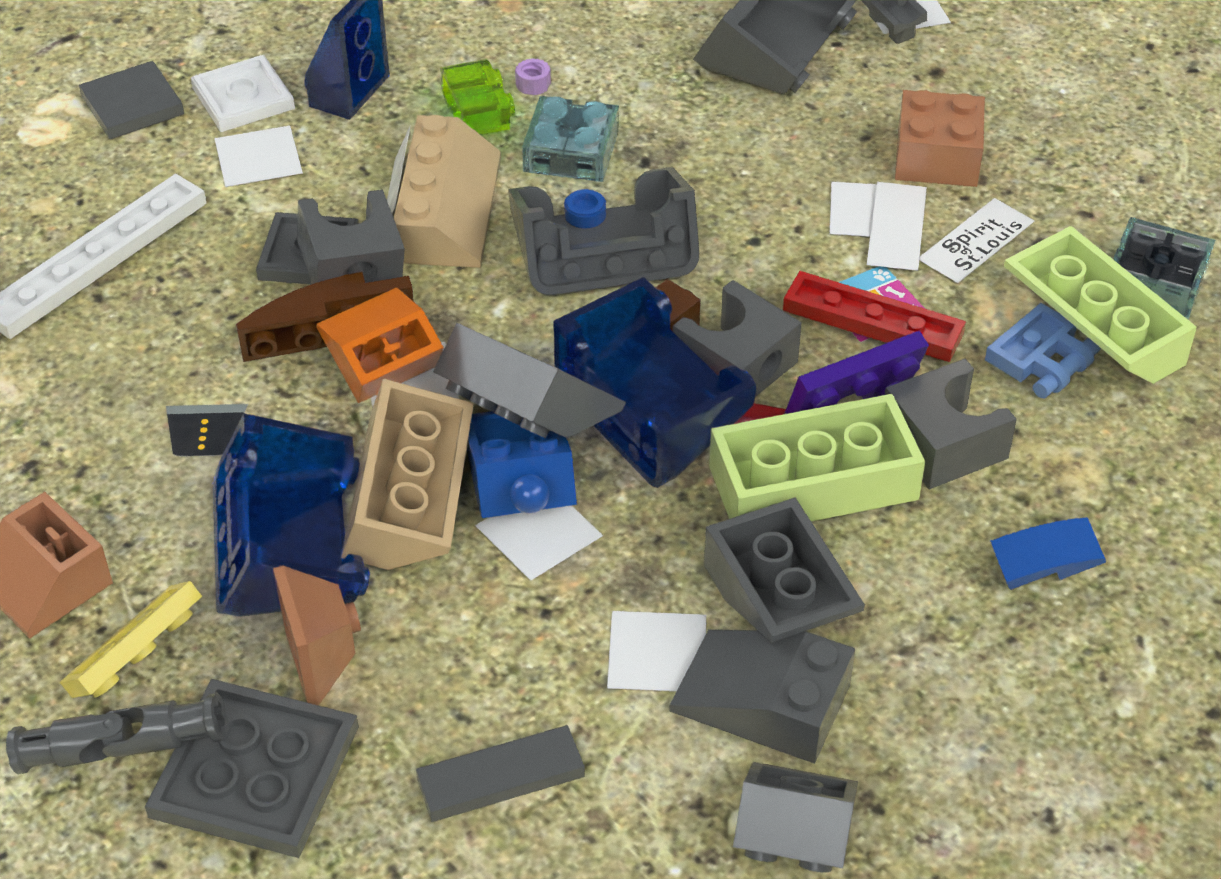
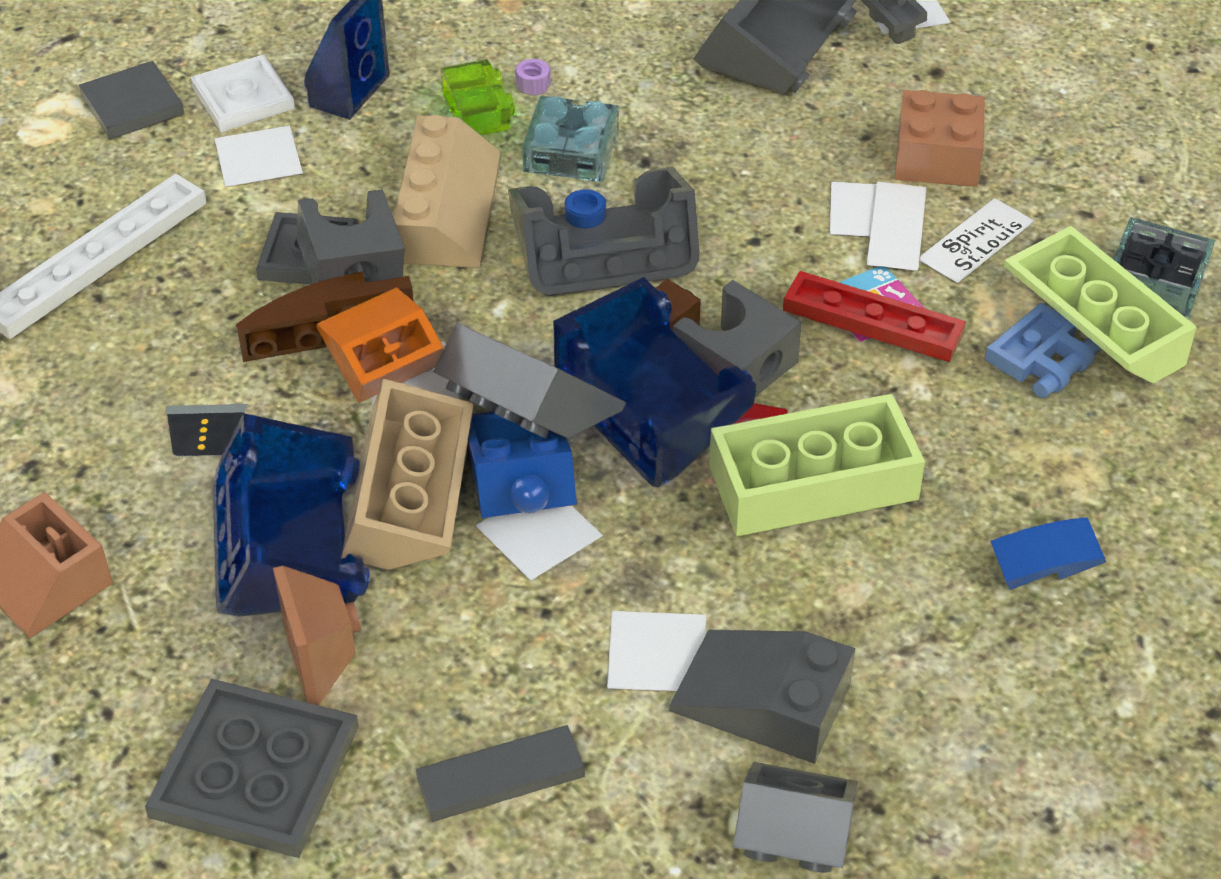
(111, 734): dark grey piece -> none
(132, 641): light yellow plate -> none
(396, 174): white sticker -> none
(778, 571): dark grey slope -> none
(861, 374): dark purple plate -> none
(946, 437): dark grey piece -> none

